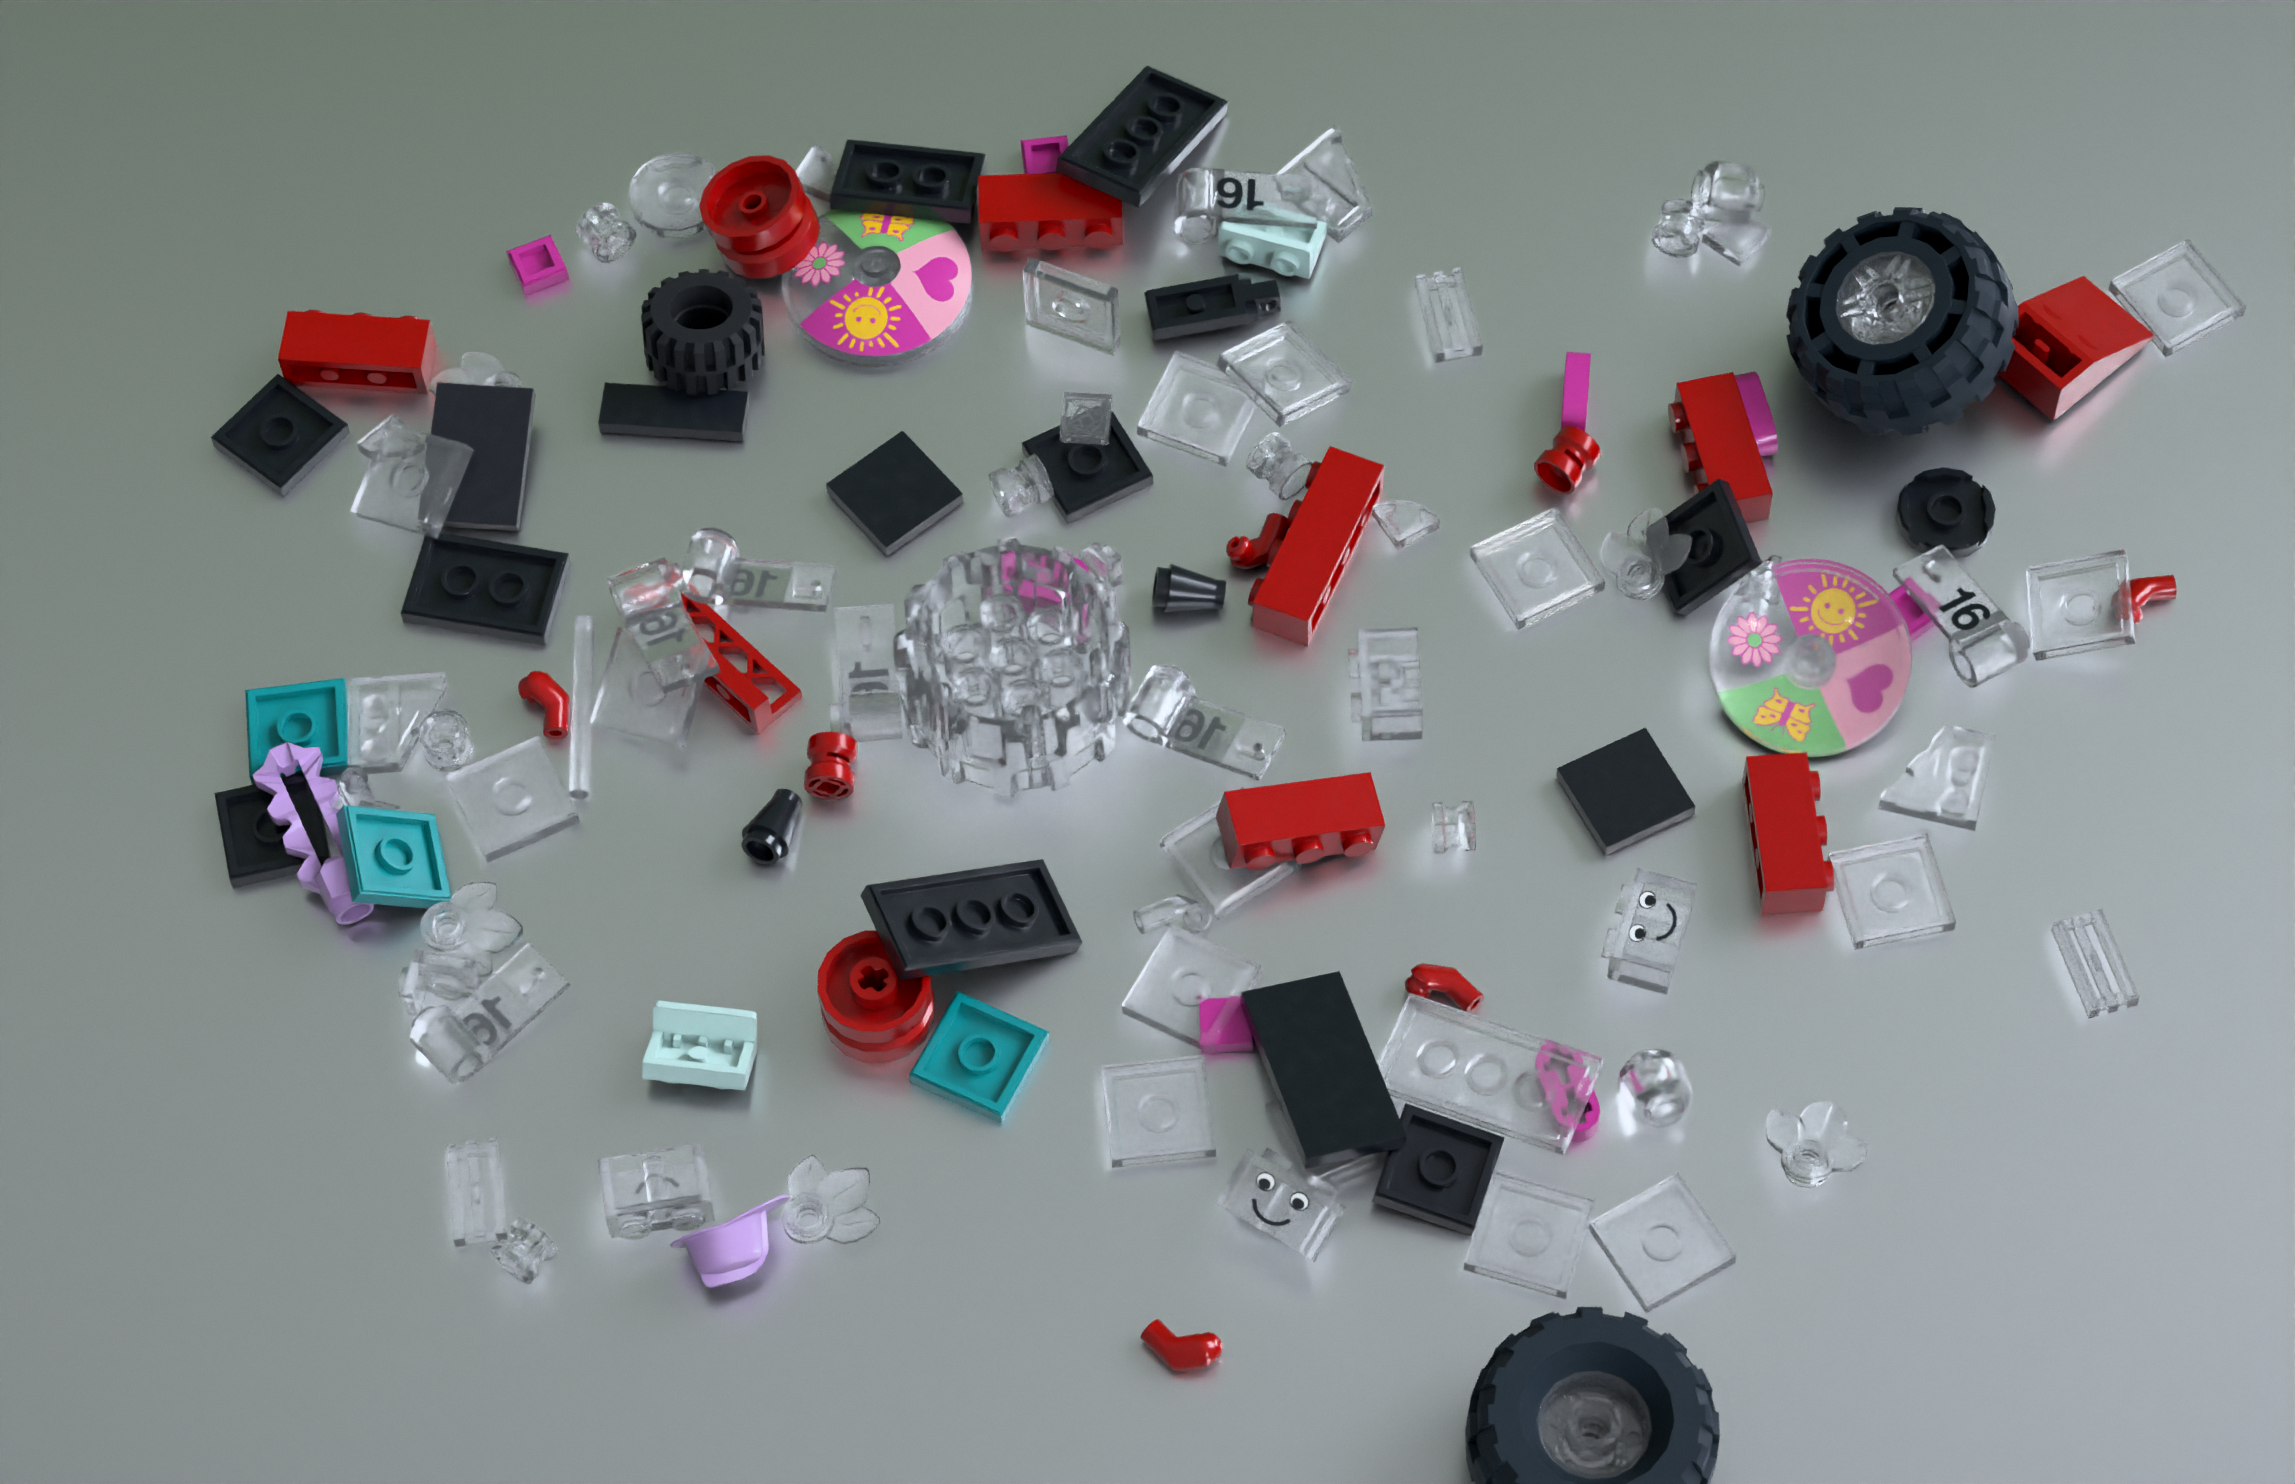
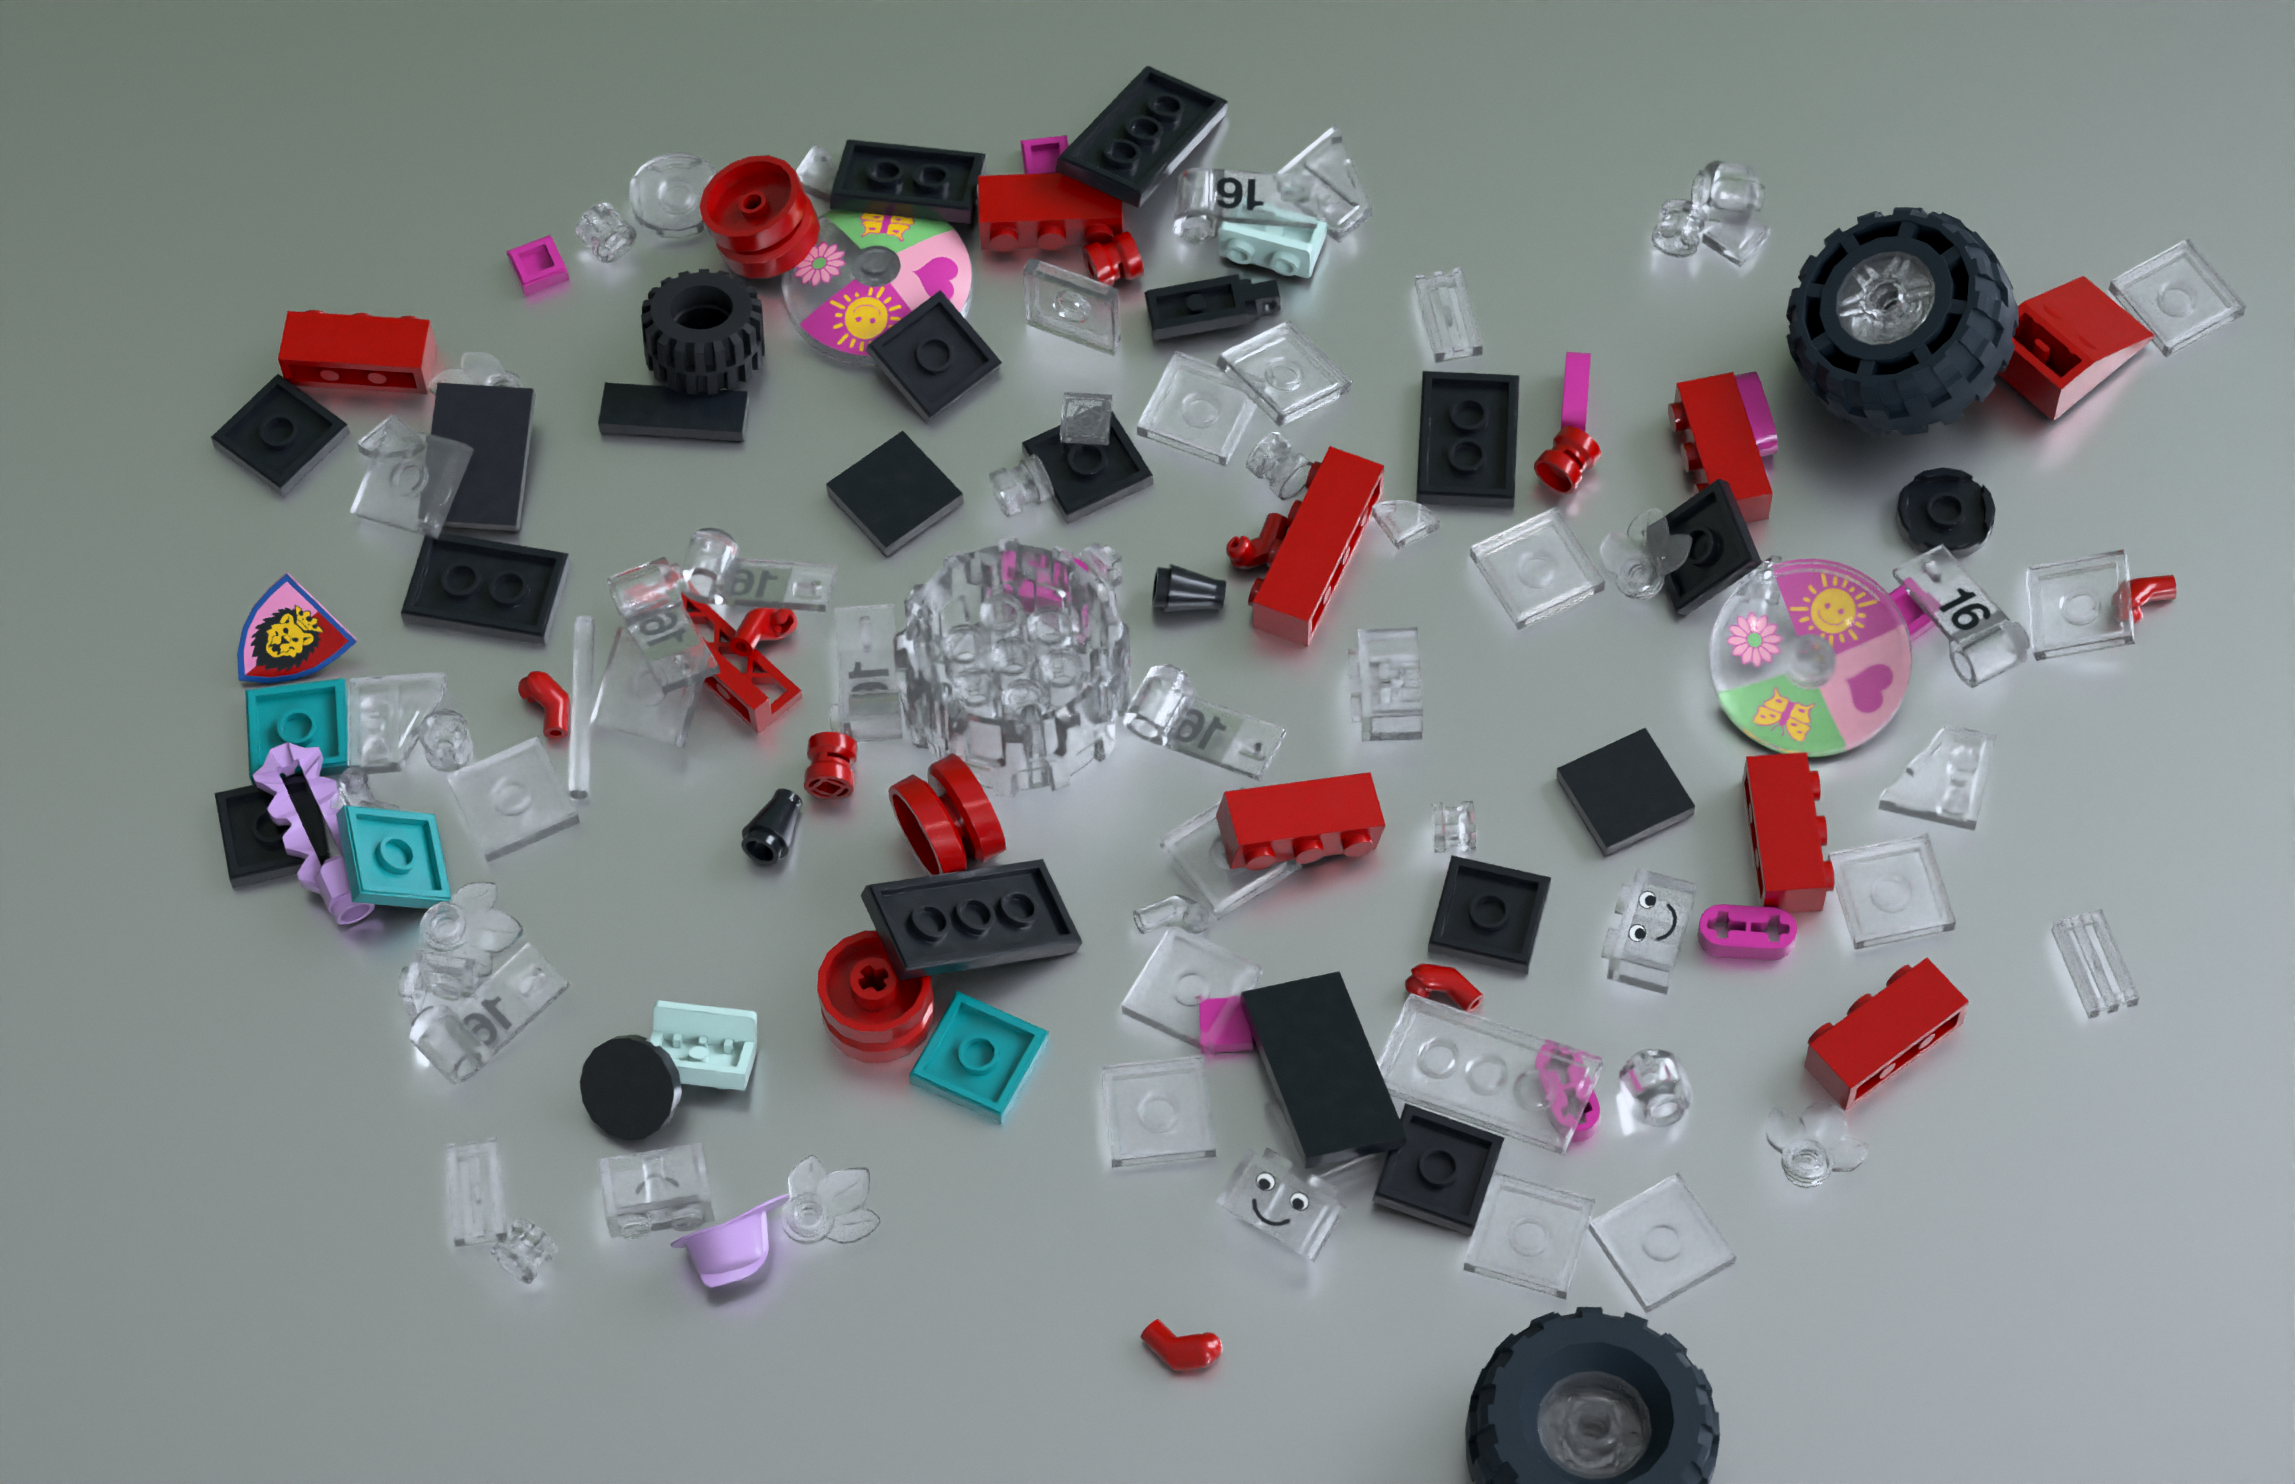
(289, 635): none -> shield
(630, 1087): none -> black tile
(762, 625): none -> red arm
(933, 356): none -> black tile
(947, 817): none -> red wheel
(1113, 260): none -> red wheel
(1468, 439): none -> black tile
(1489, 914): none -> black tile
(1747, 932): none -> dark pink beam
(1885, 1032): none -> red brick

